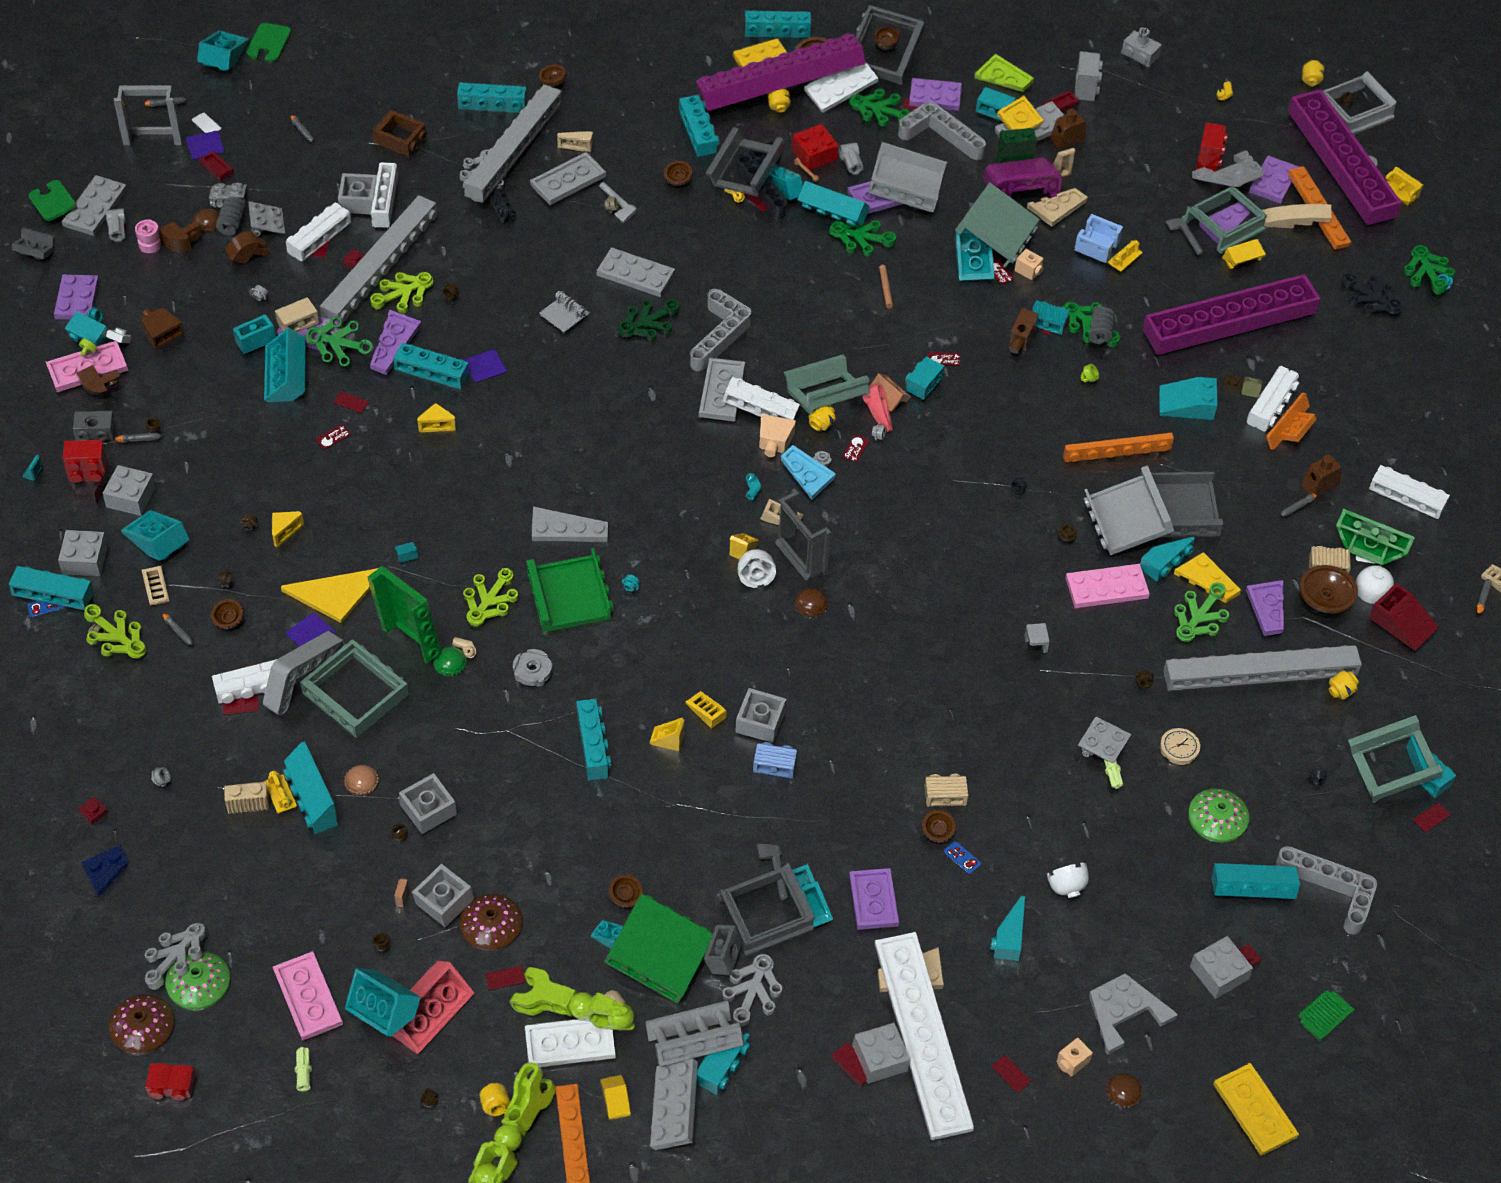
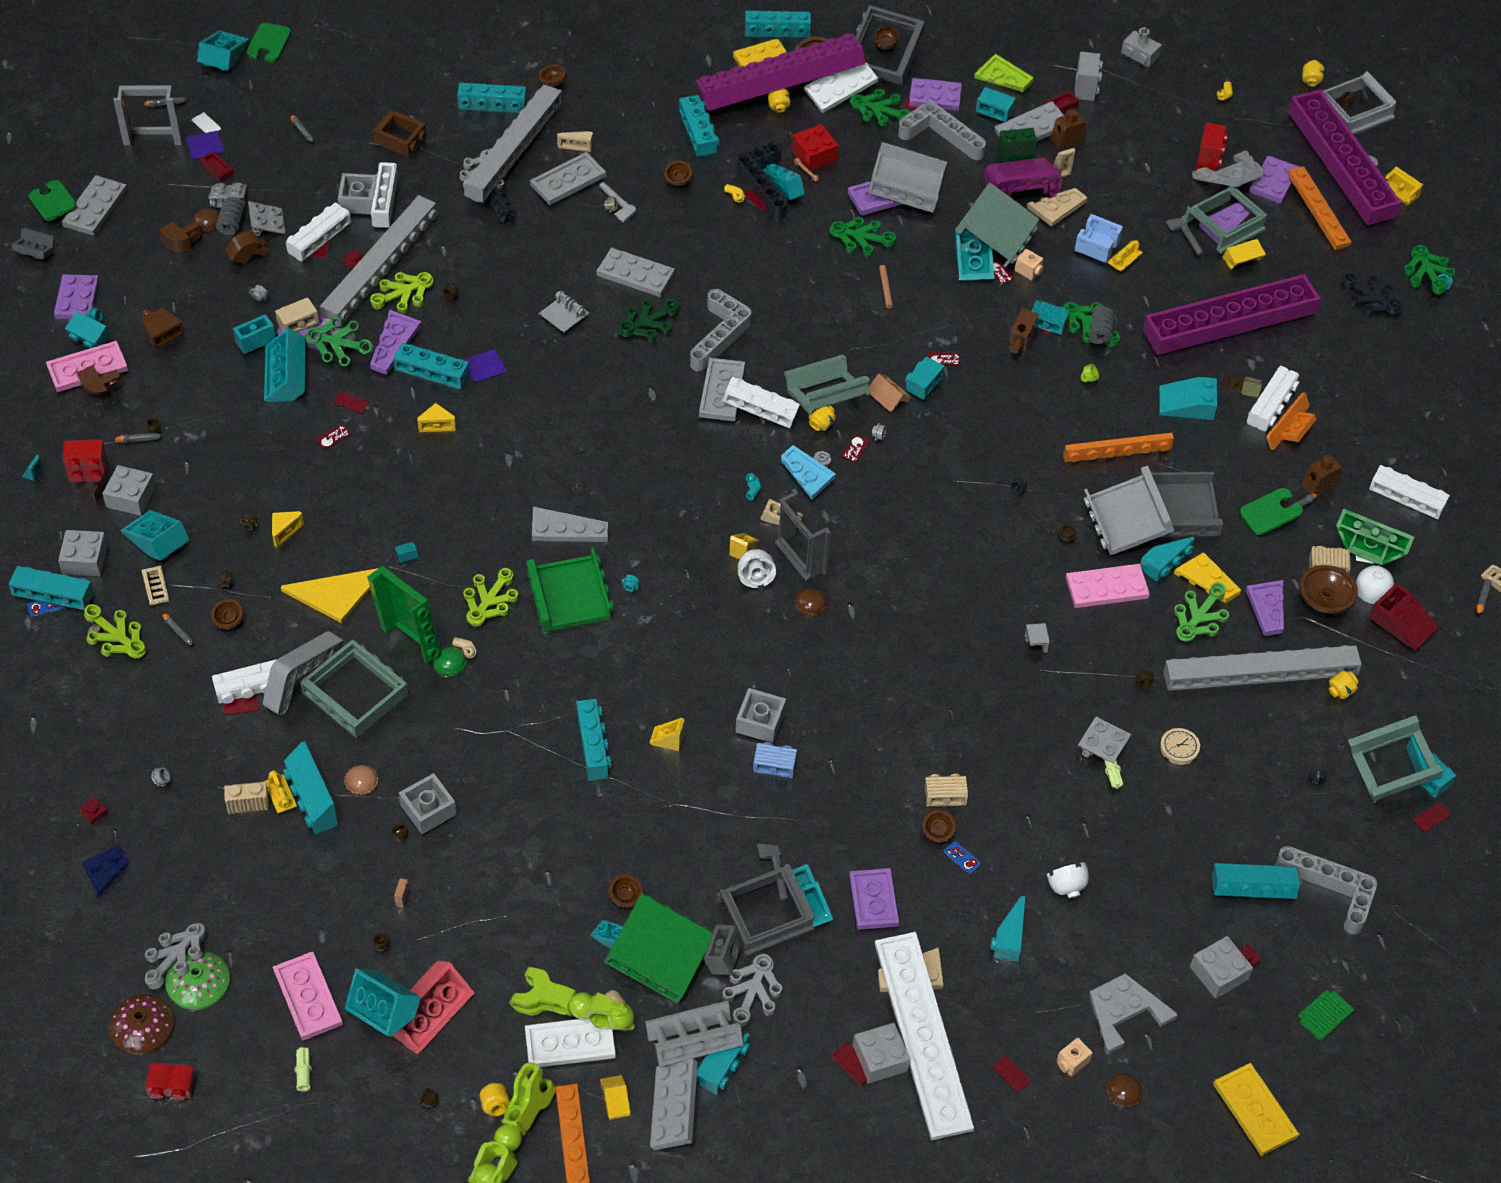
(87, 346): lime tile -> none
(94, 425): dark grey brick -> none
(116, 221): light grey piece -> none
(119, 335): white plate -> none
(148, 236): bright pink wheel -> none
(308, 629): dark purple sticker -> none
(443, 895): light grey brick -> none
(494, 931): reddish brown dish -> none
(505, 977): dark red sticker -> none
(532, 677): light grey plate -> none
(711, 721): yellow slope -> none
(727, 154): dark grey piece -> none
(775, 434): light nougat torso -> none
(833, 203): teal brick -> none
(850, 155): light grey piece -> none
(878, 405): coral piece -> none
(1020, 115): yellow plate -> none
(1218, 823): bright green dish -> none
(1267, 513): none -> green piece
(1297, 214): tan slope -> none

